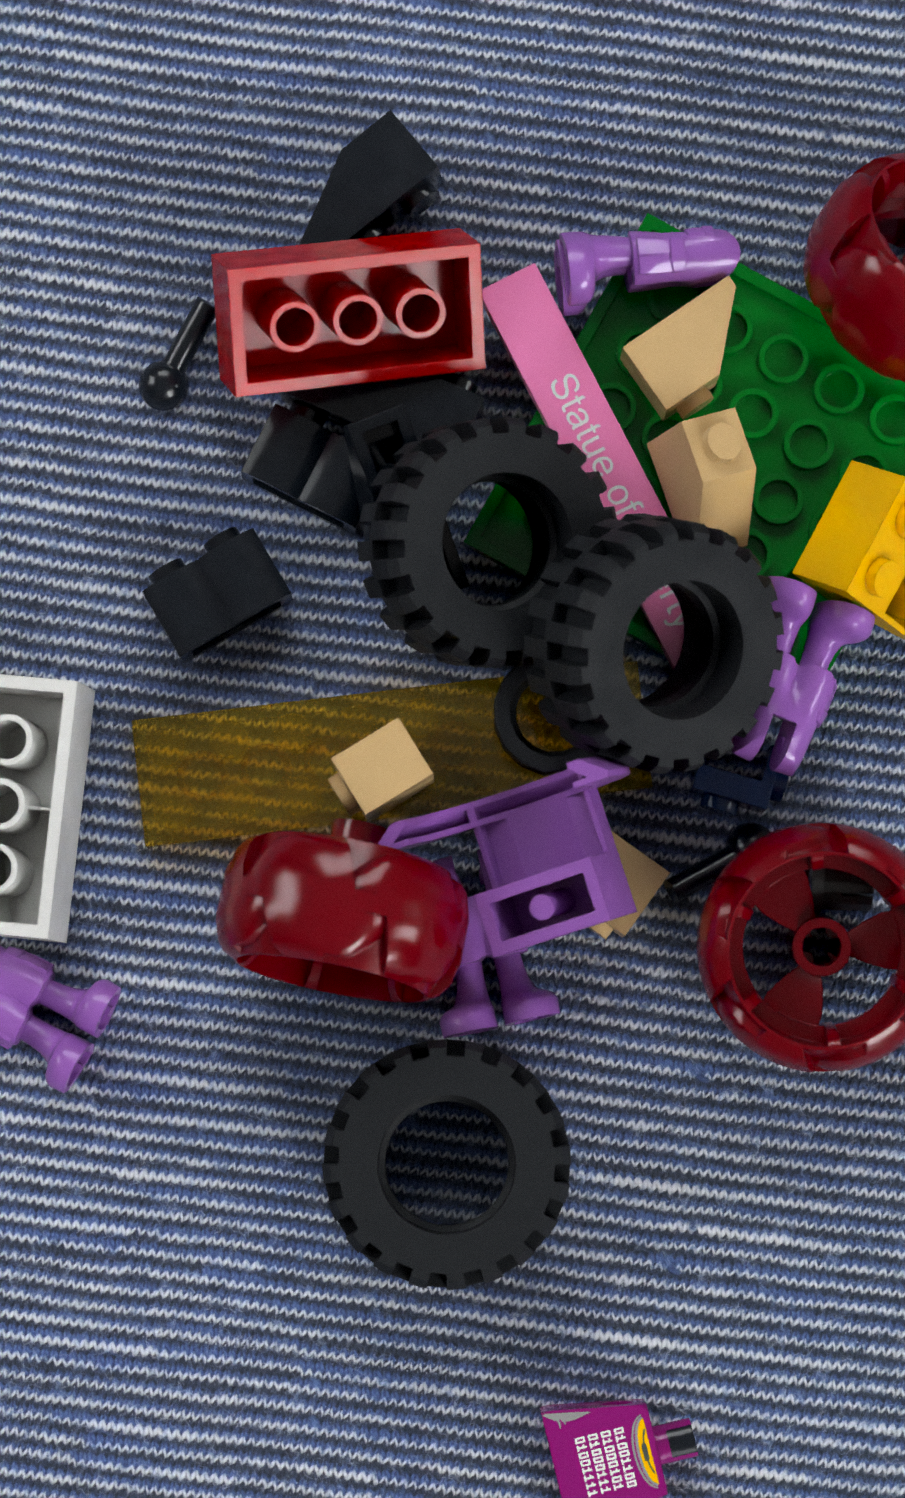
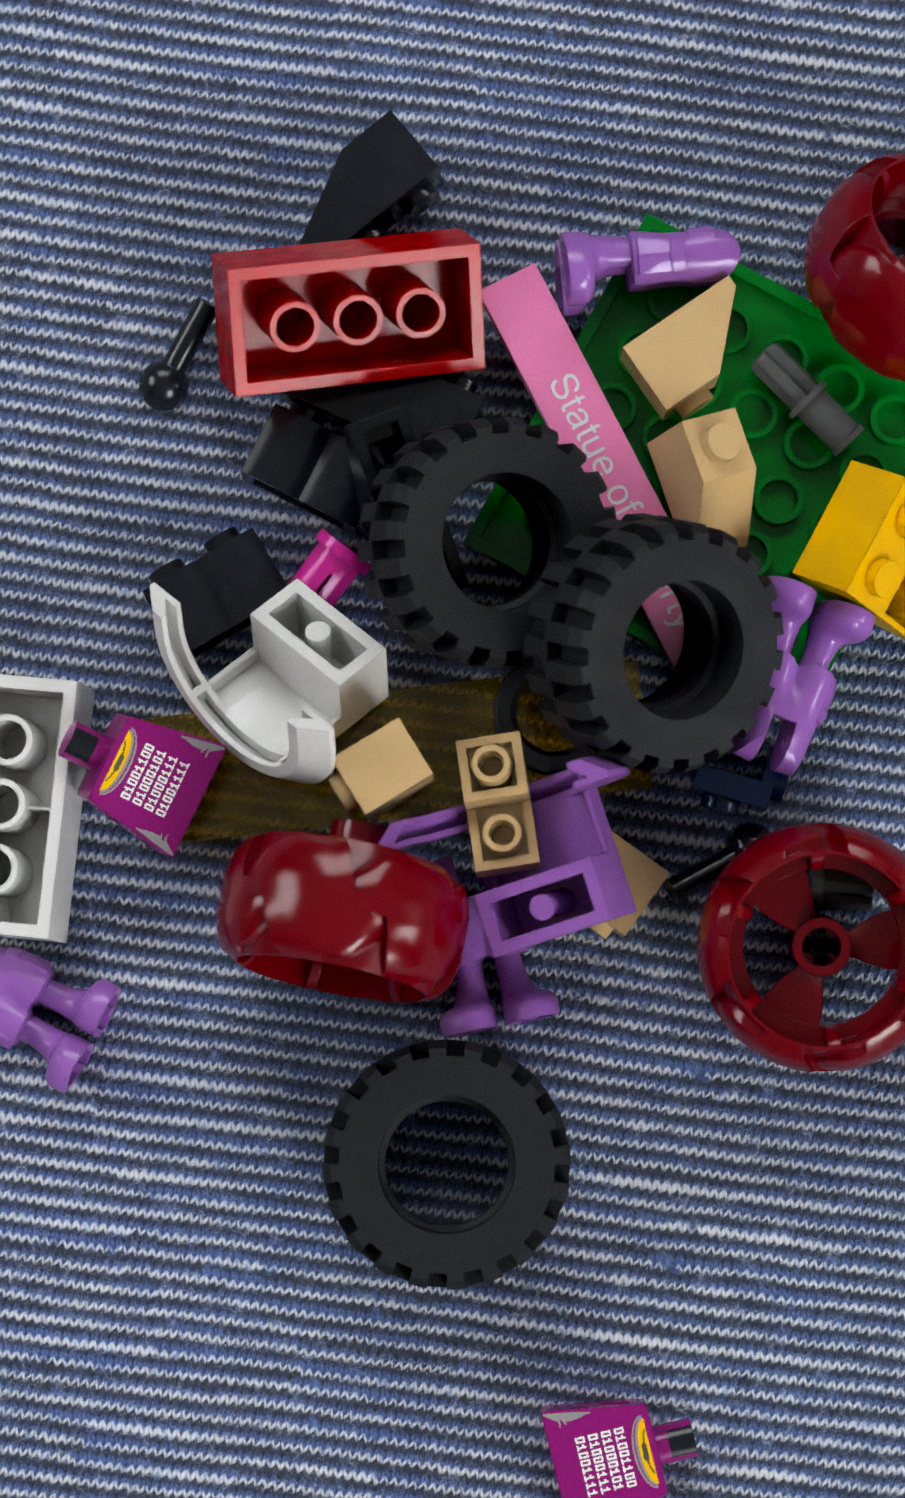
(143, 776): none -> magenta torso
(290, 691): none -> white piece
(330, 567): none -> dark pink bush
(498, 804): none -> tan slope
(806, 398): none -> dark grey axle

